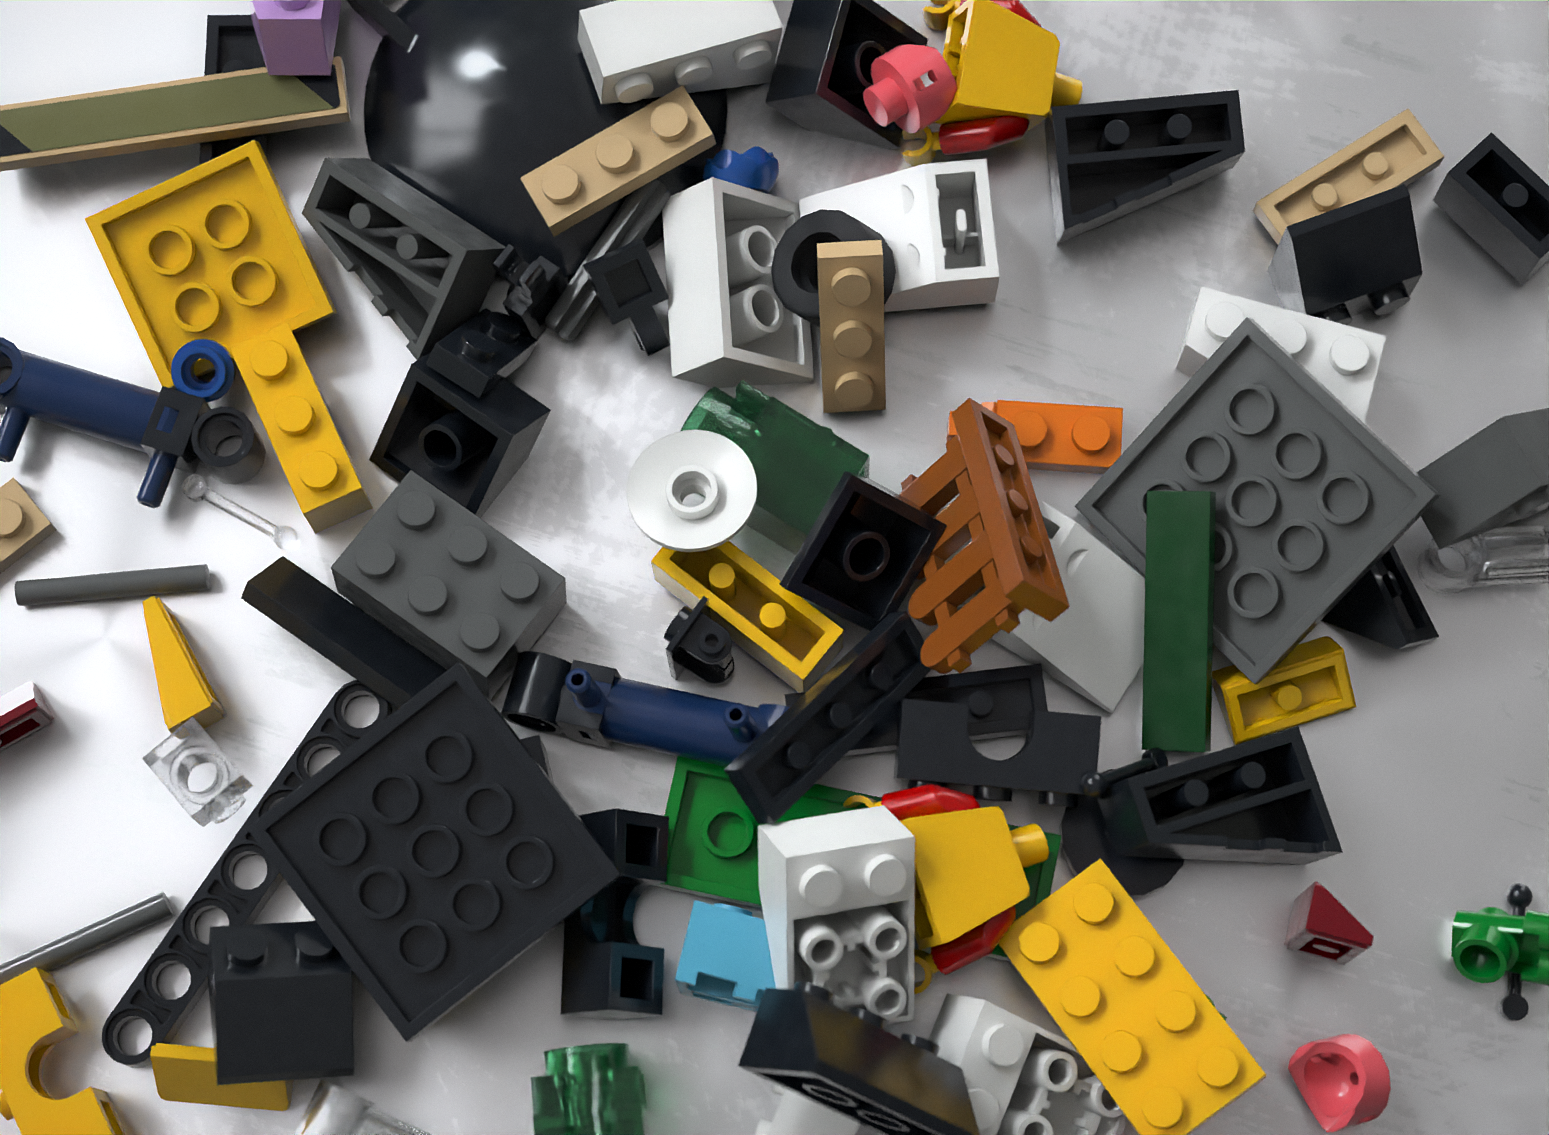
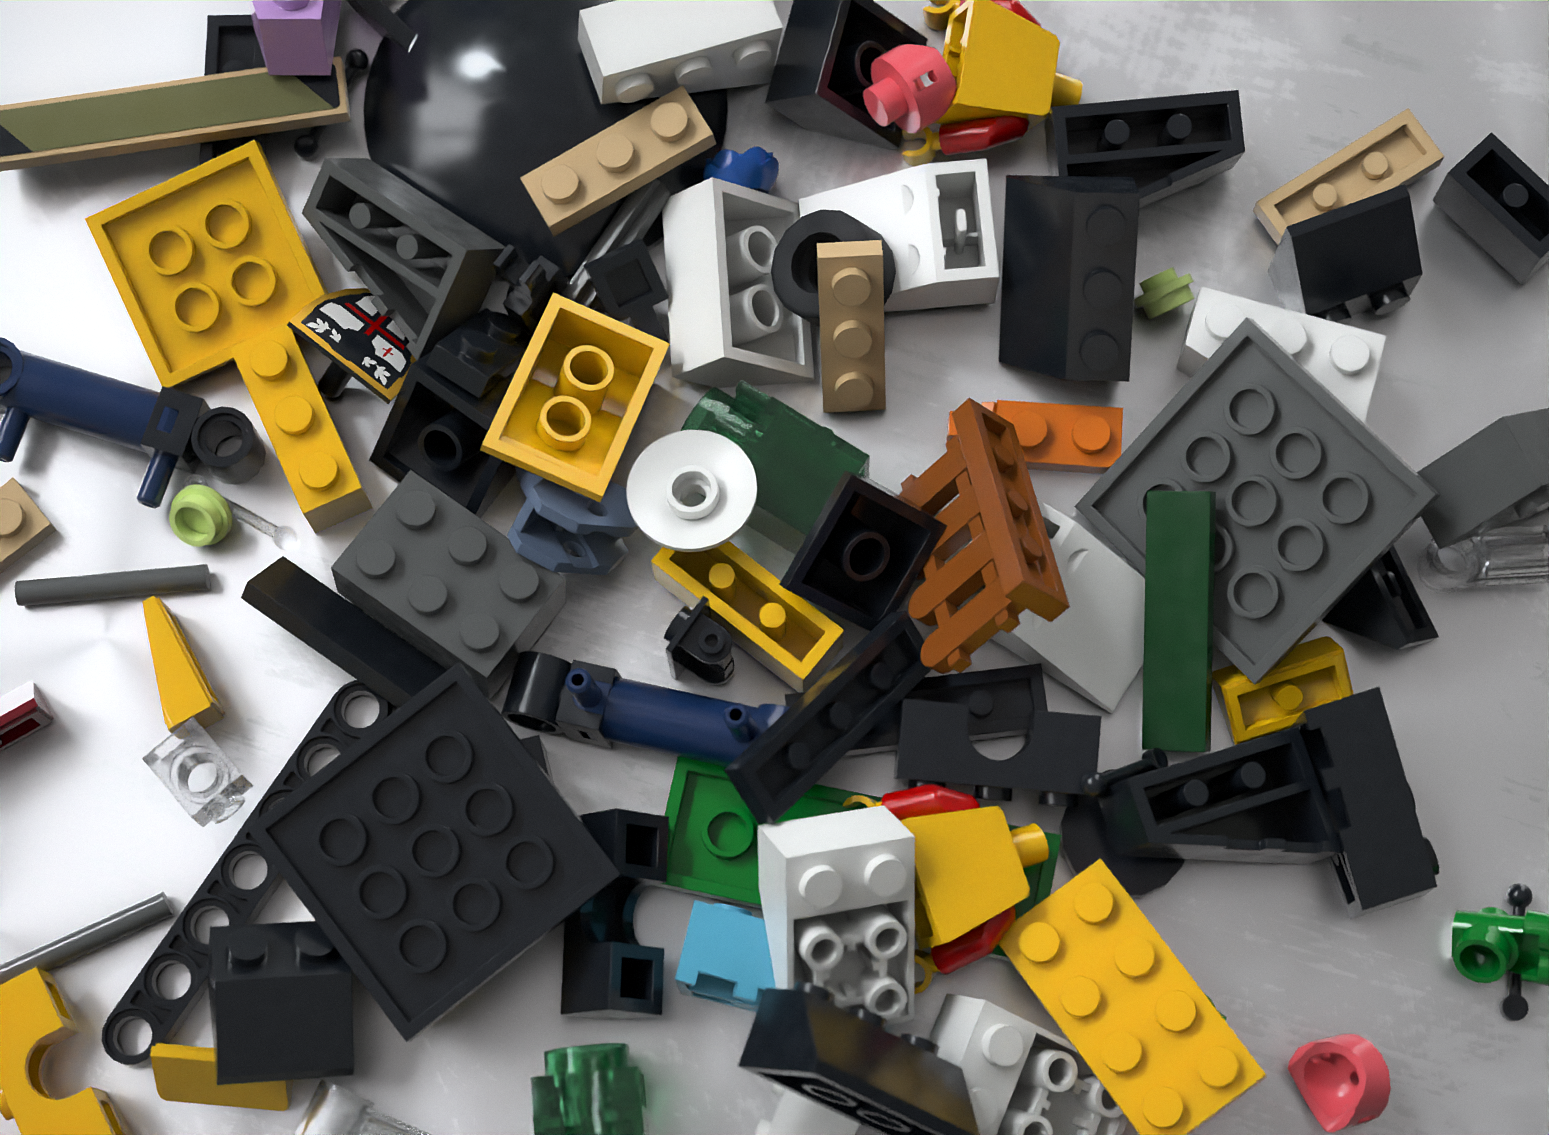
(183, 369): blue plate -> none
(200, 516): none -> yellowish green plate
(307, 145): none -> black hinge
(357, 341): none -> shield
(562, 521): none -> sand blue hinge
(575, 397): none -> yellow slope
(1069, 275): none -> black slope
(1164, 293): none -> yellowish green plate
(1325, 927): dark red slope -> none
(1368, 803): none -> black wedge

